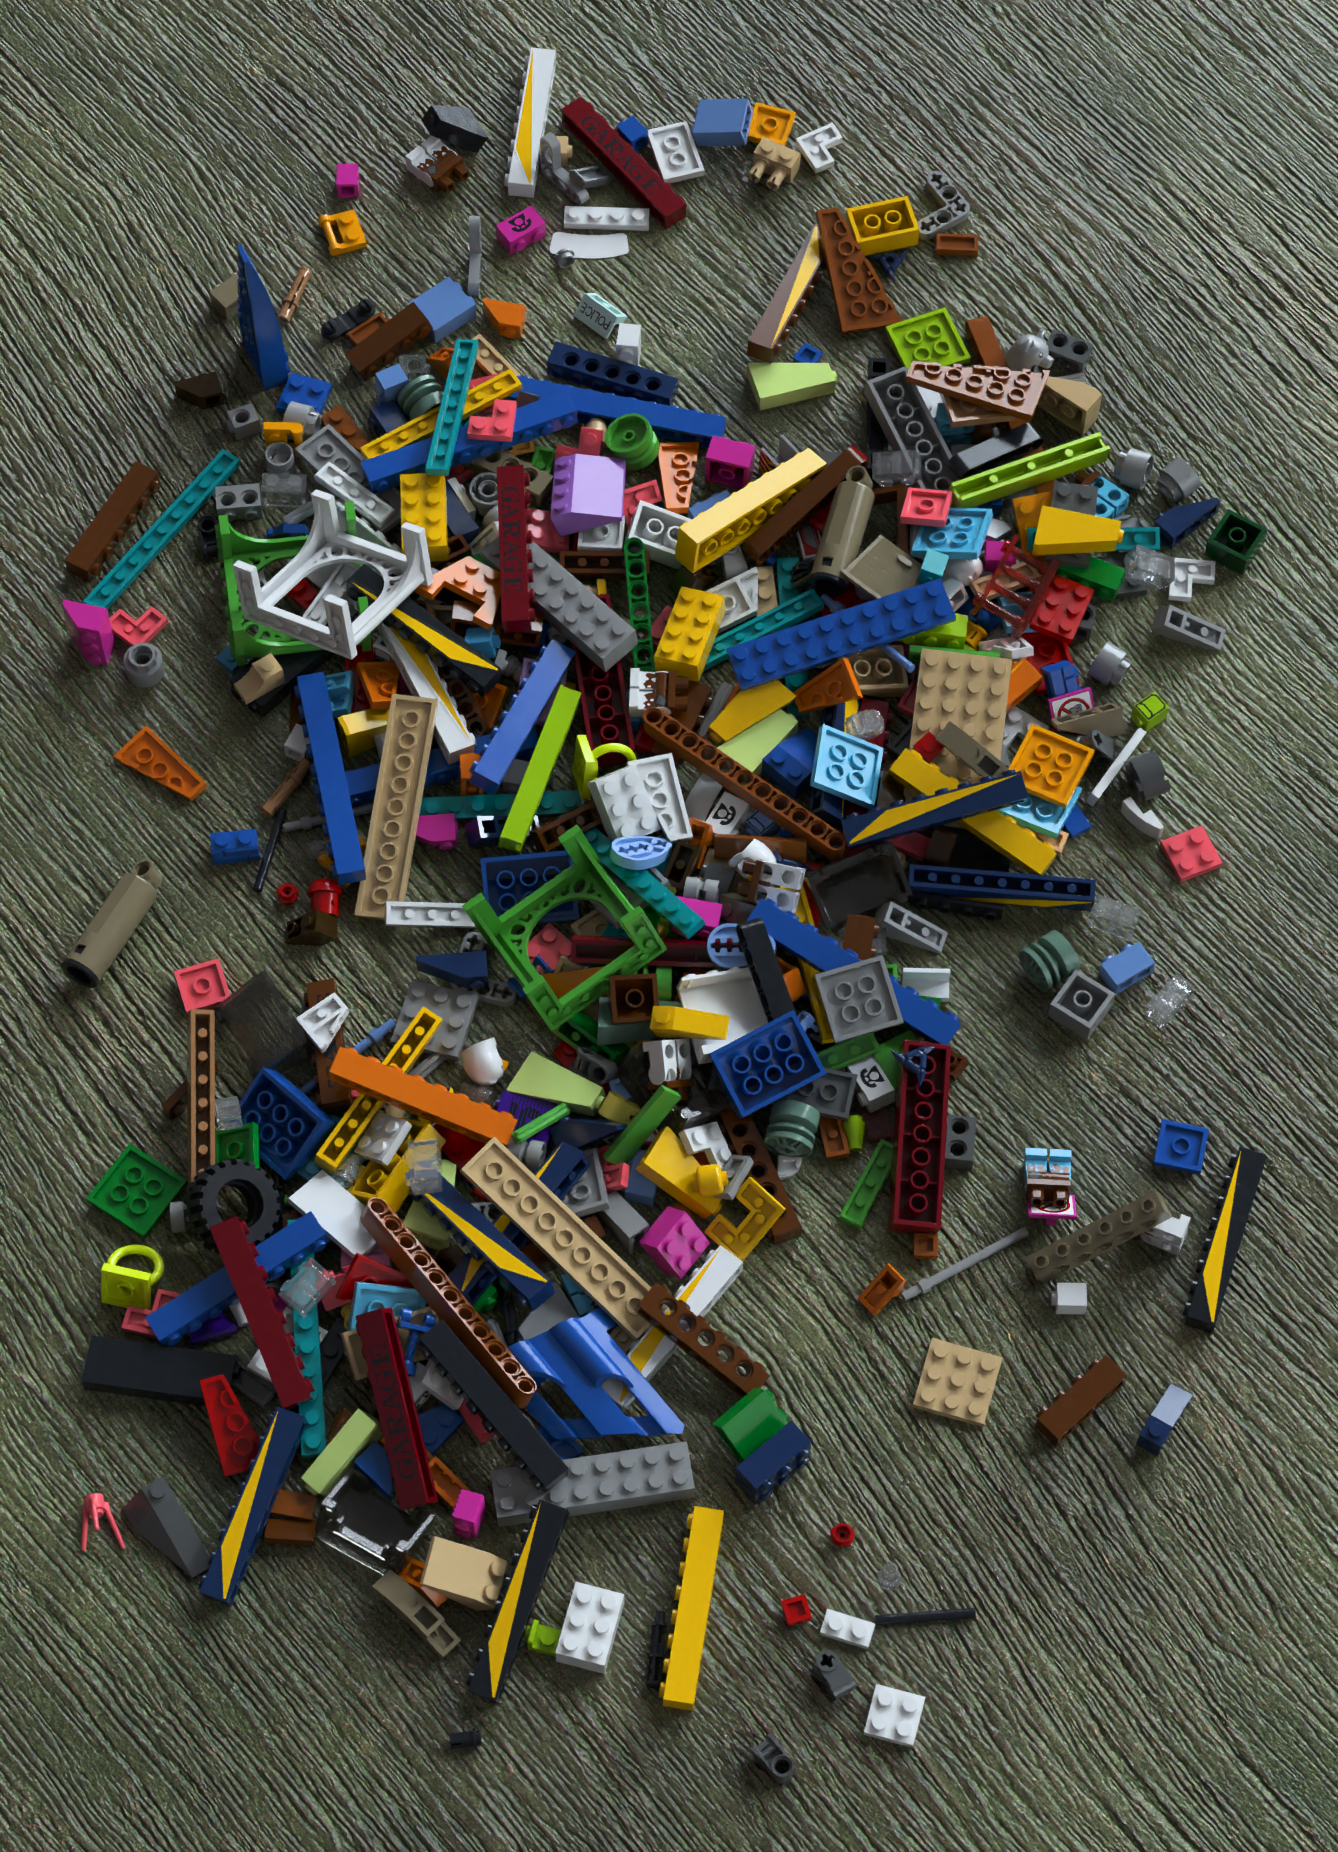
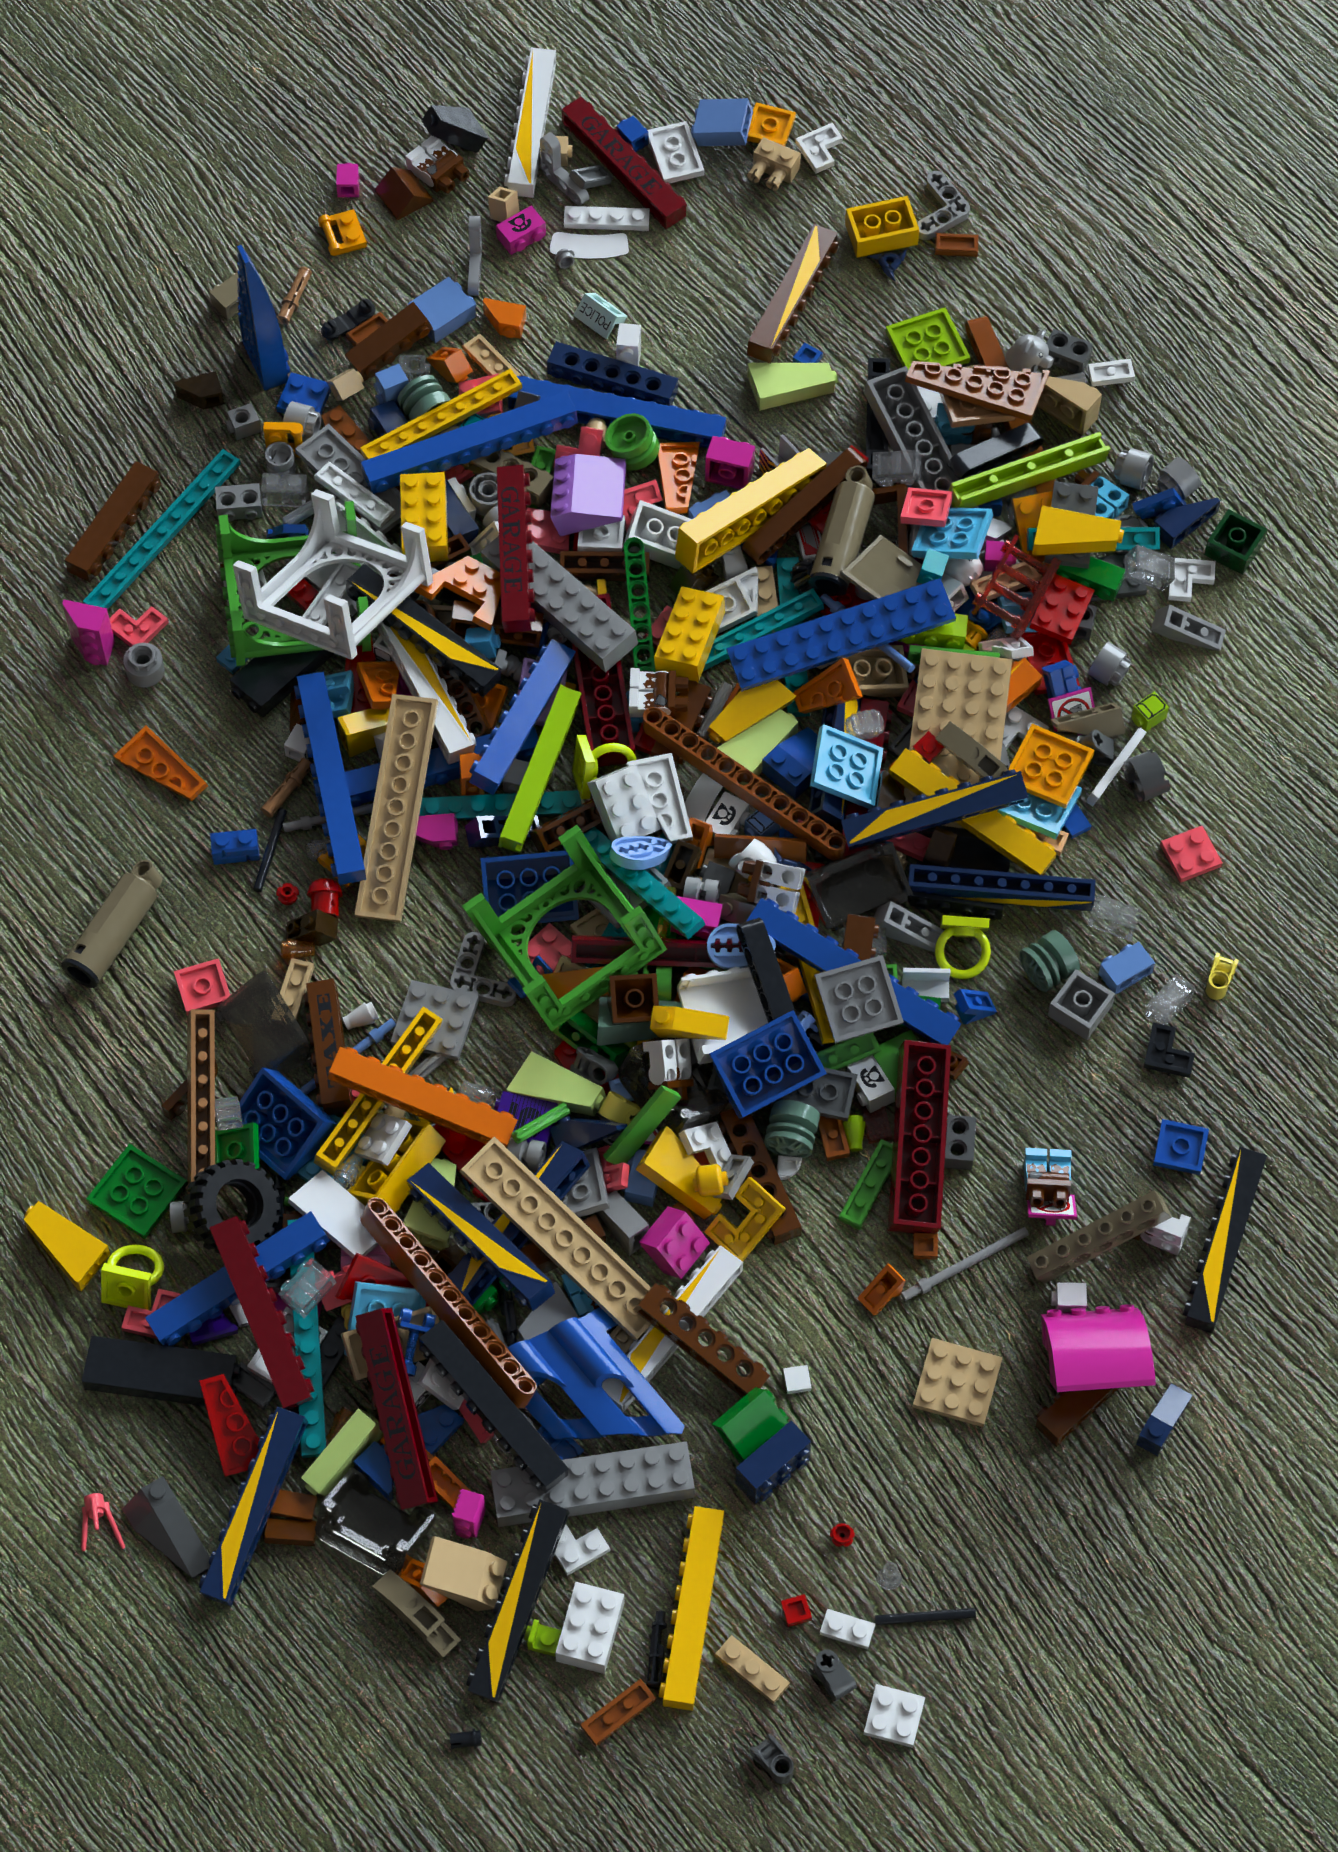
(67, 1244): none -> yellow slope
(208, 538): black piece -> none
(262, 678): tan arch -> none
(294, 984): none -> tan plate
(296, 949): none -> clear orange cone
(323, 1021): white wing -> none
(346, 384): none -> tan brick
(361, 1016): none -> white cone
(402, 192): none -> reddish brown slope
(424, 1166): clear brick -> none
(427, 915): white plate -> none
(452, 407): teal plate -> none
(462, 969): dark blue slope -> none
(483, 1062): white piece -> none
(497, 427): coral plate -> none
(503, 204): none -> tan brick
(575, 1554): none -> white plate
(618, 1712): none -> dark orange plate
(752, 1669): none -> tan plate
(797, 1379): none -> white tile
(854, 284): dark orange wing -> none
(919, 1053): dark blue piece -> none
(963, 927): none -> neon yellow tile
(973, 1005): none -> blue slope
(1098, 1348): none -> dark pink slope
(1111, 372): none -> white plate
(1146, 822): white slope -> none
(1158, 503): none -> blue wing
(1163, 1057): none -> black plate
(1220, 973): none -> light yellow piece

